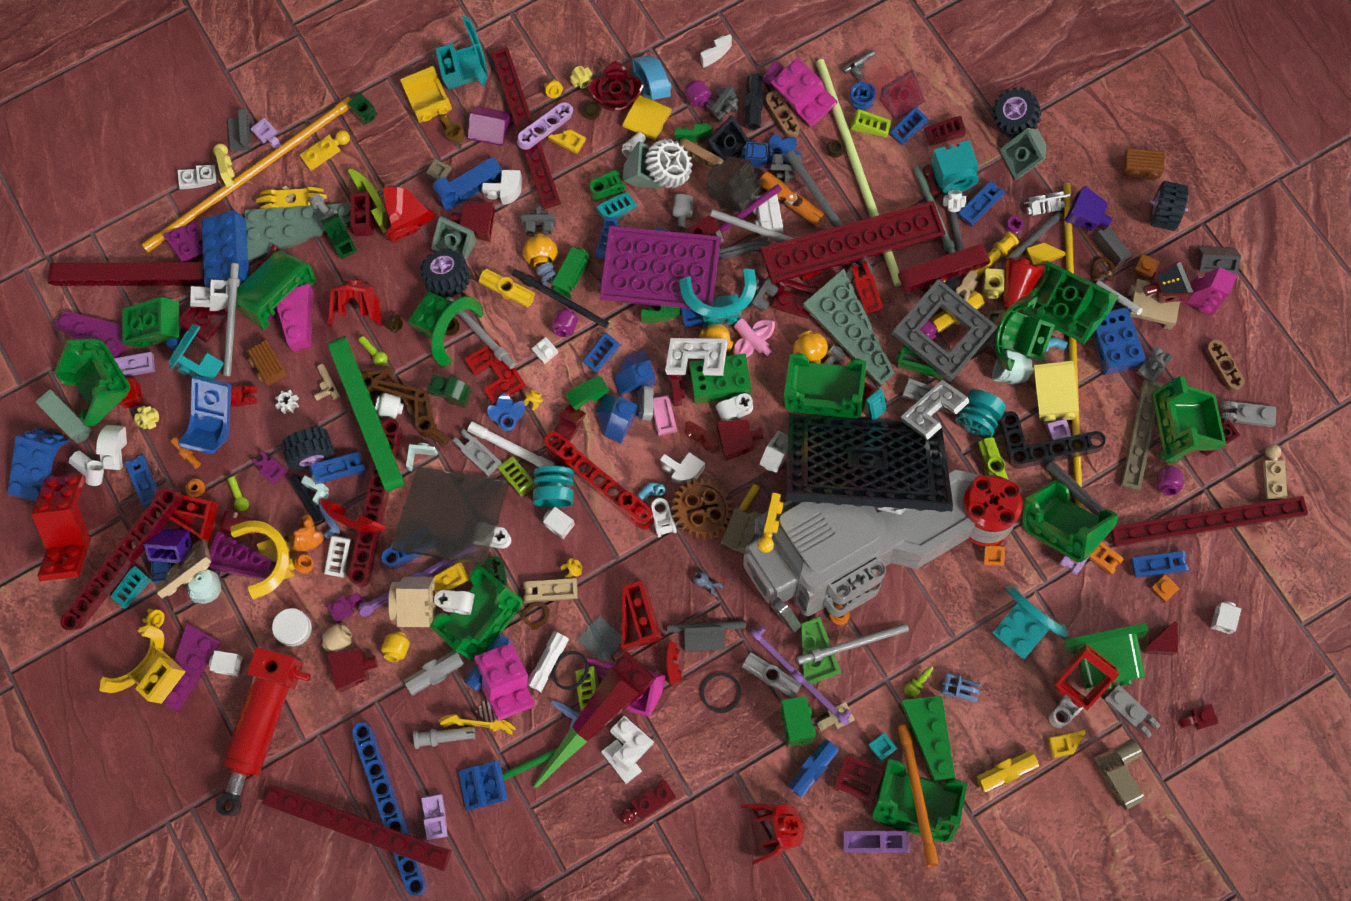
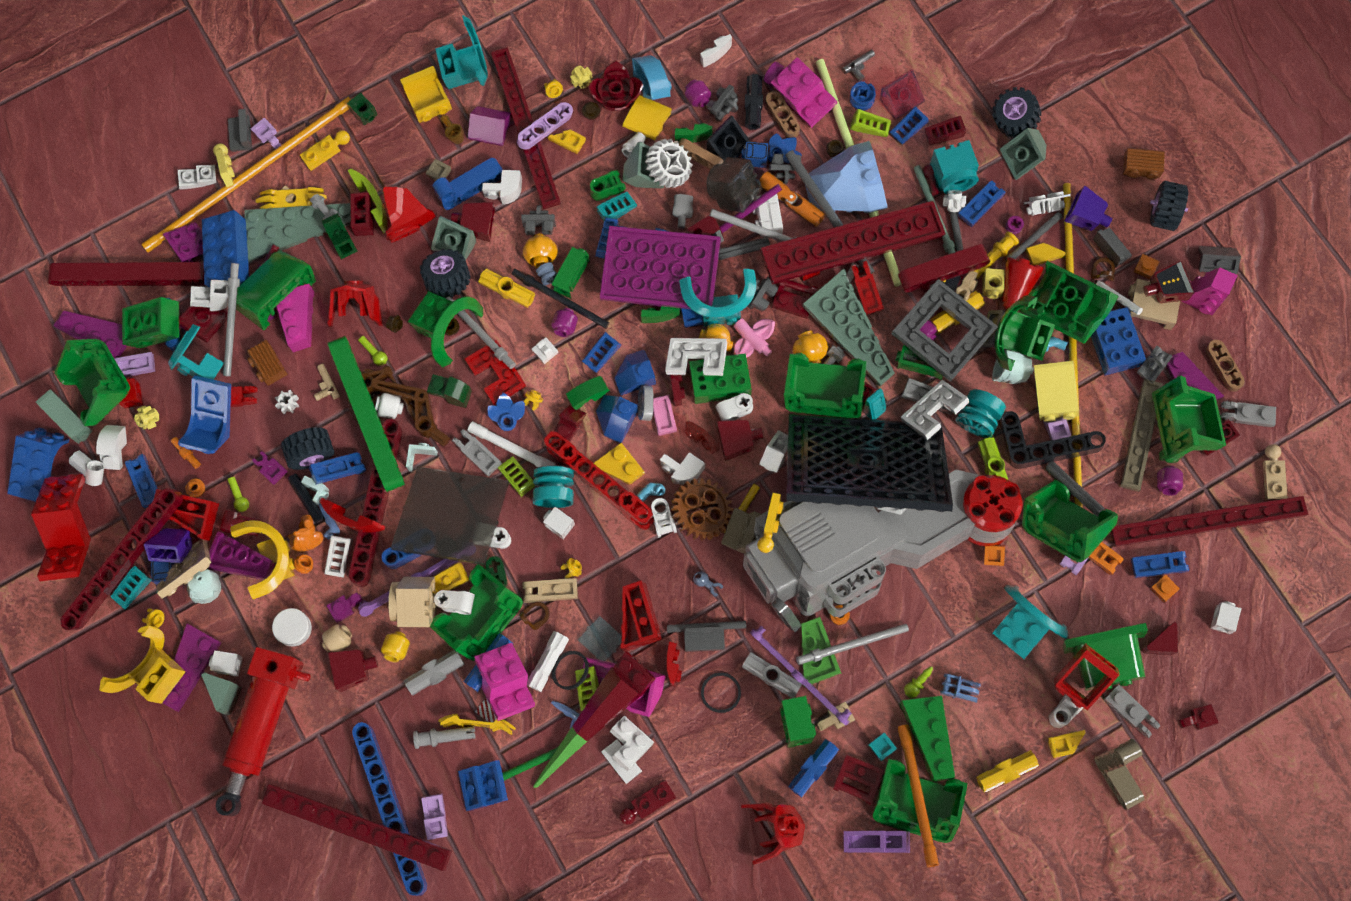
(222, 693): none -> sand green slope
(620, 464): none -> yellow wing
(850, 181): none -> light blue wedge
(1182, 366): none -> magenta wing

